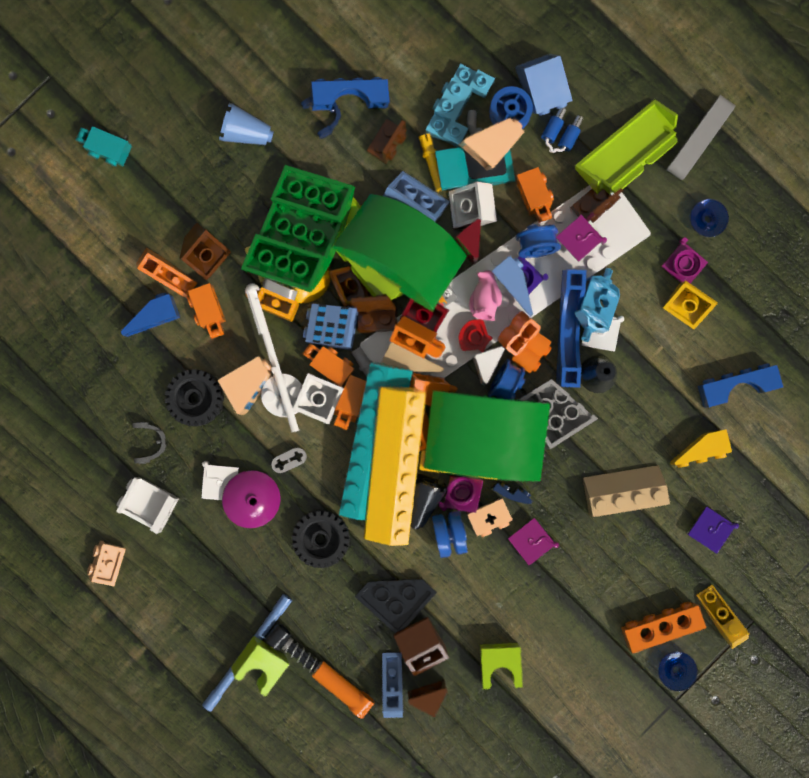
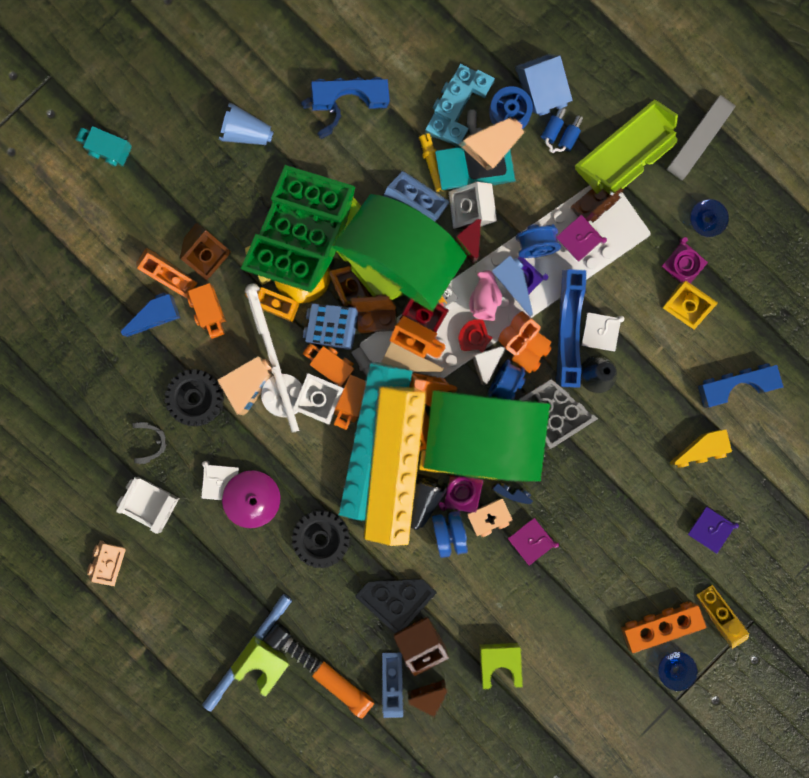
(280, 288): light grey beam -> none
(286, 456): light grey beam -> none
(387, 140): reddish brown bracket -> none
(535, 193): orange brick -> none
(592, 314): dark azure plate -> none
(625, 491): tan slope -> none

